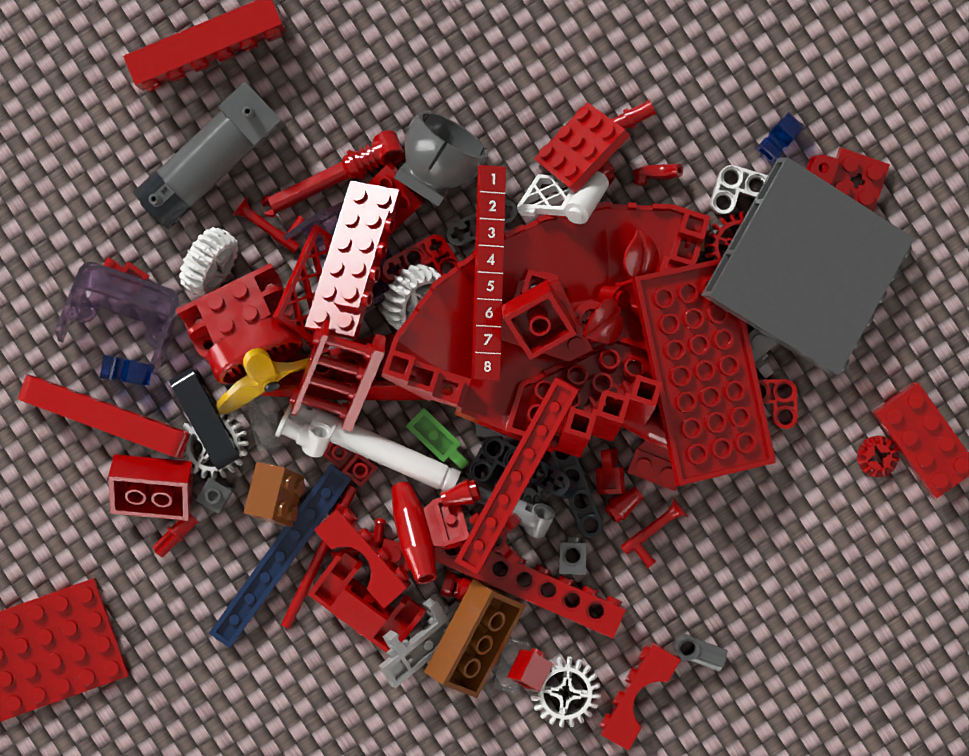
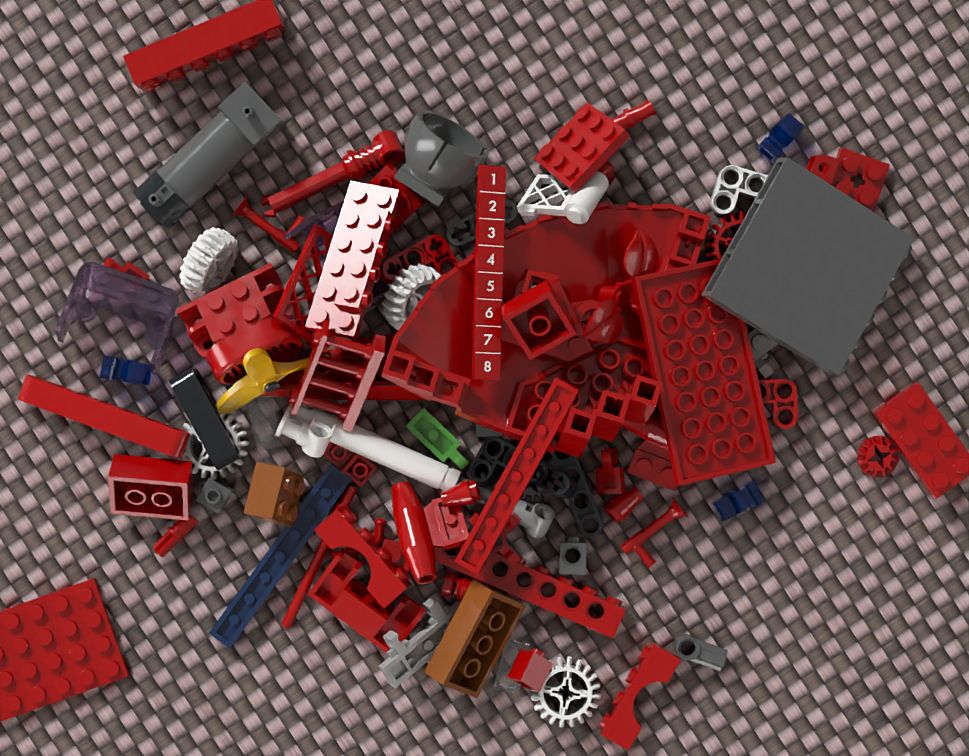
(656, 172): red arm -> none
(738, 500): none -> clear blue leg

